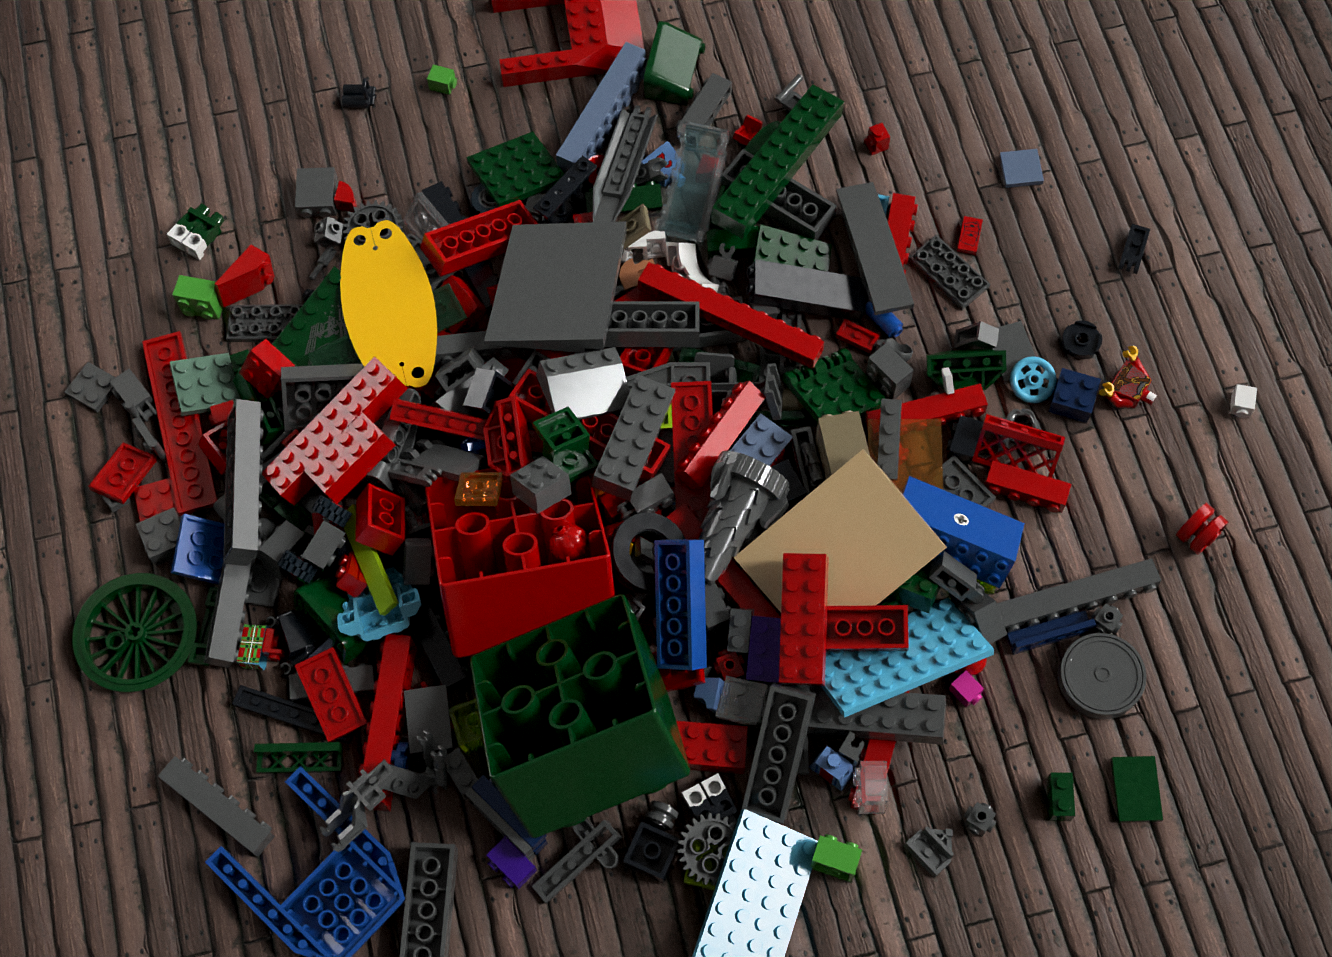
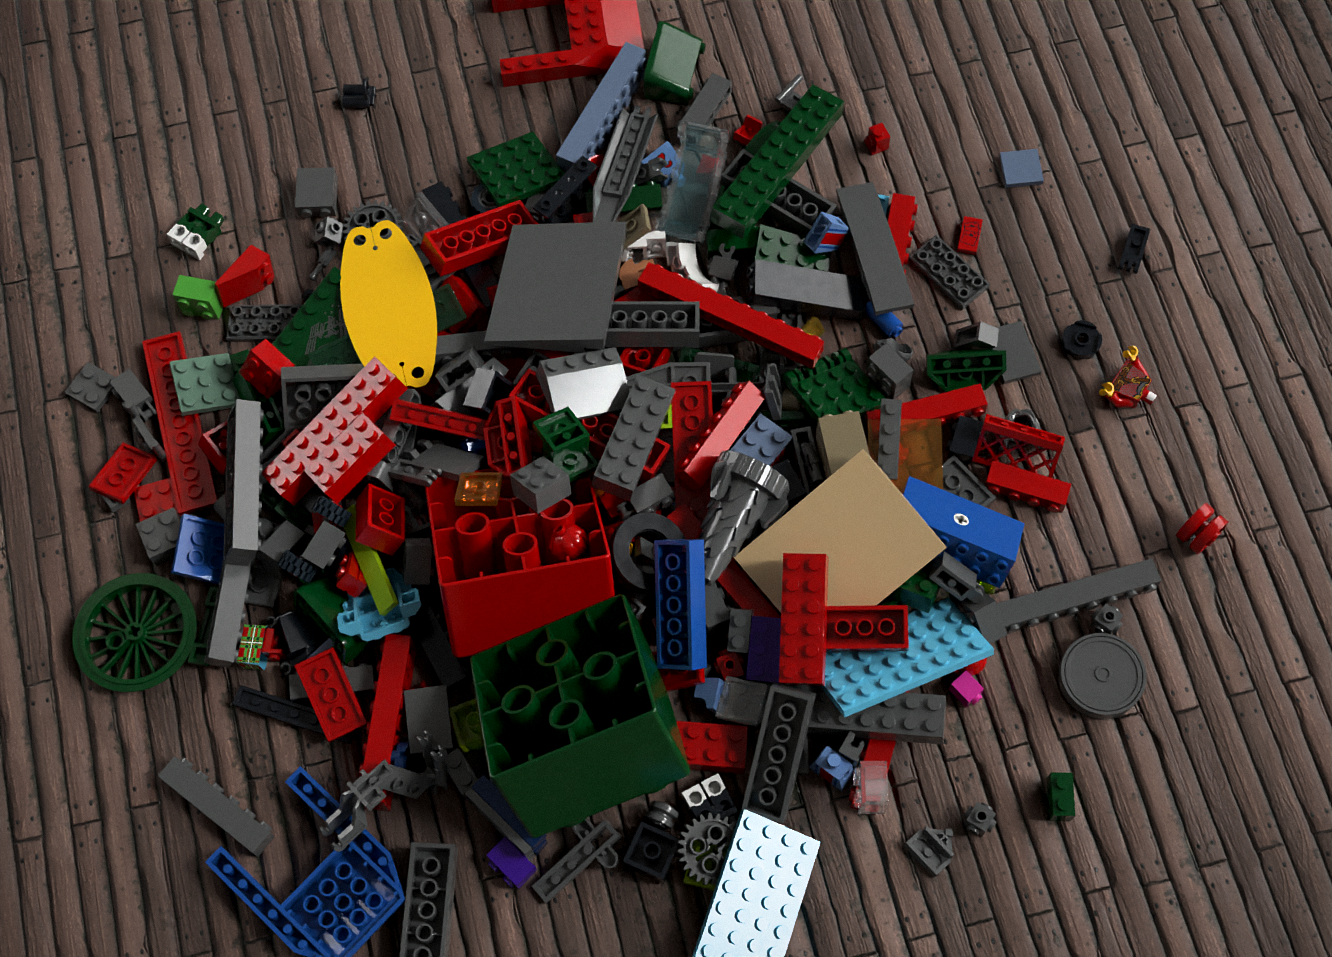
(220, 412): red brick -> none
(298, 749): dark green fence -> none
(344, 197): red brick -> none
(441, 79): bright green brick -> none
(814, 327): none -> clear yellow plate
(826, 233): none -> medium blue torso
(836, 858): bright green brick -> none
(857, 336): red plate -> none
(947, 380): white tile -> none
(1024, 393): medium azure plate -> none
(1050, 632): dark blue fence -> none
(1074, 395): dark blue brick -> none
(1136, 789): dark green tile -> none
(1243, 401): white brick -> none

